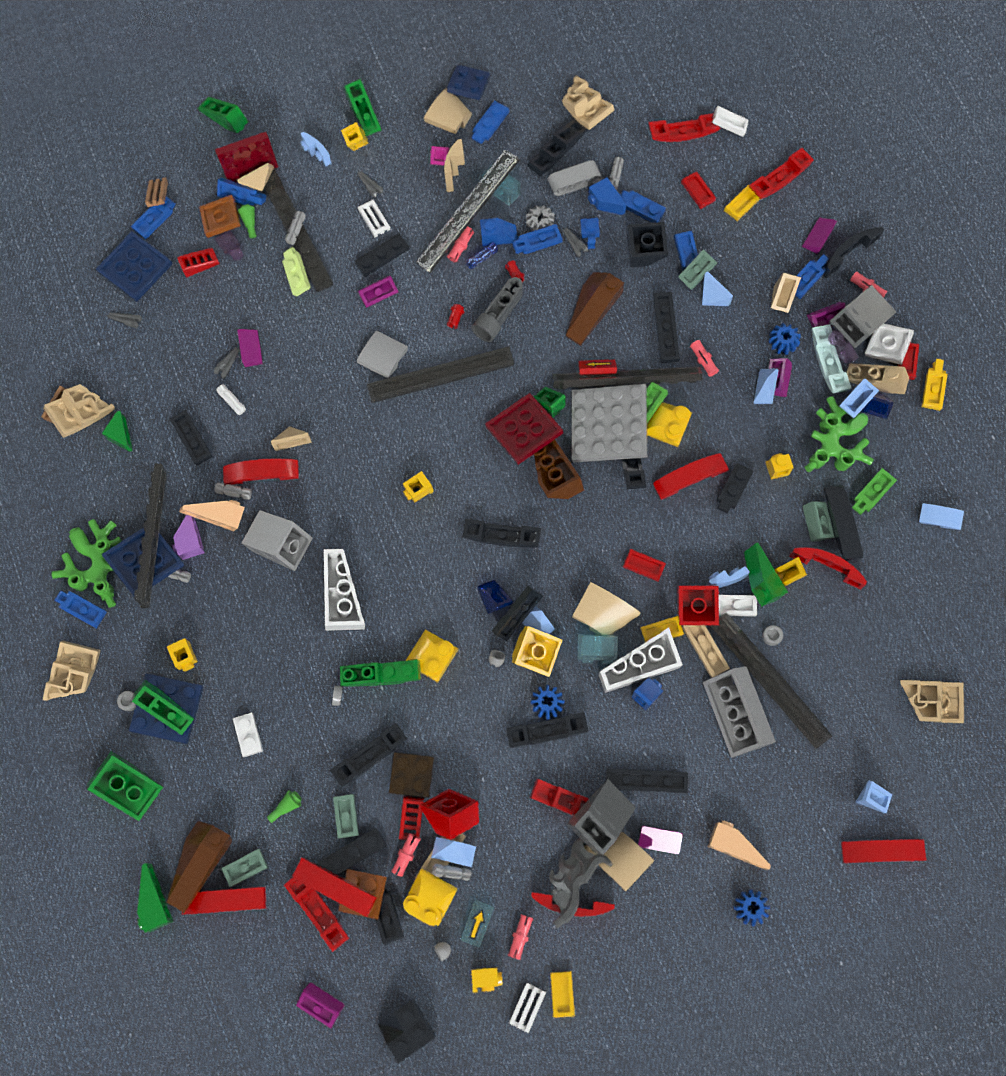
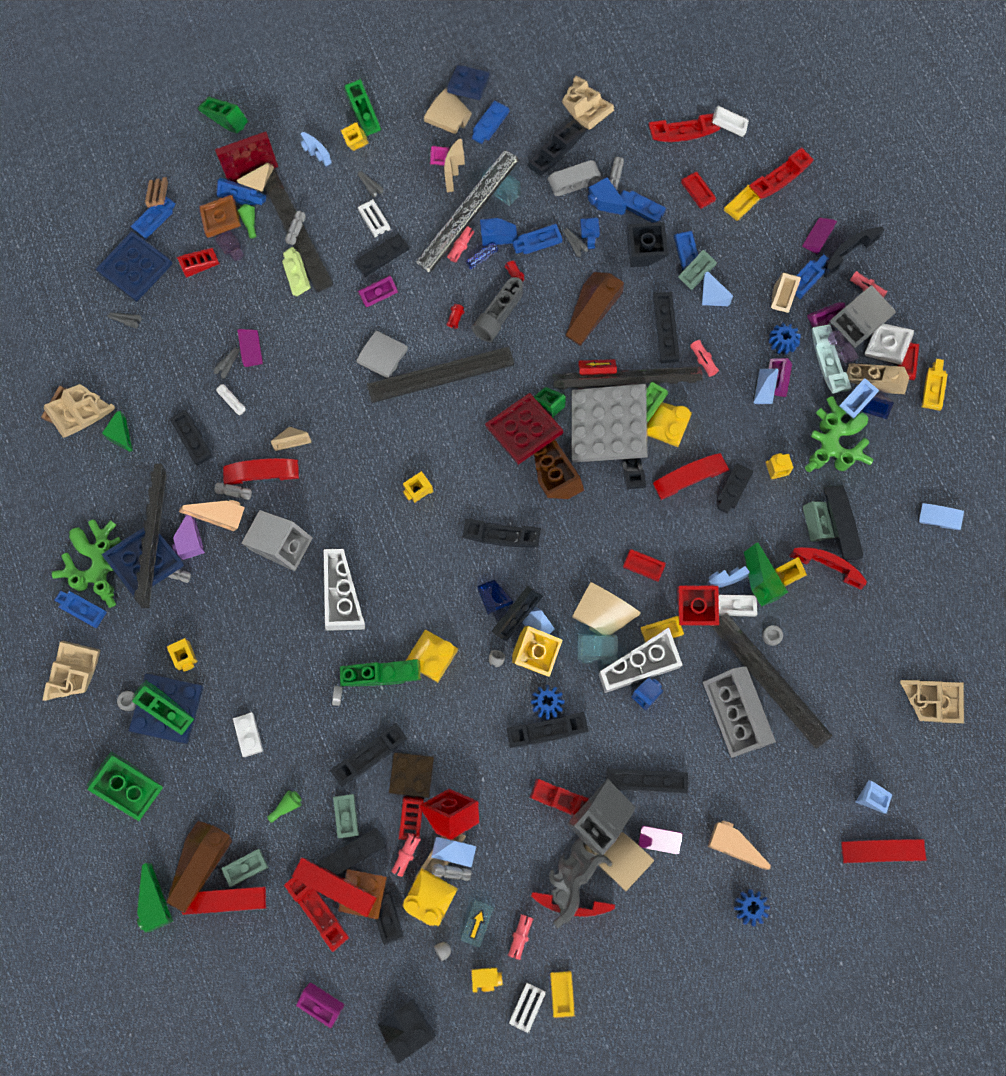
(532, 220): light grey gear -> none
(706, 649): tan plate -> none
(873, 491): bright green hinge -> none

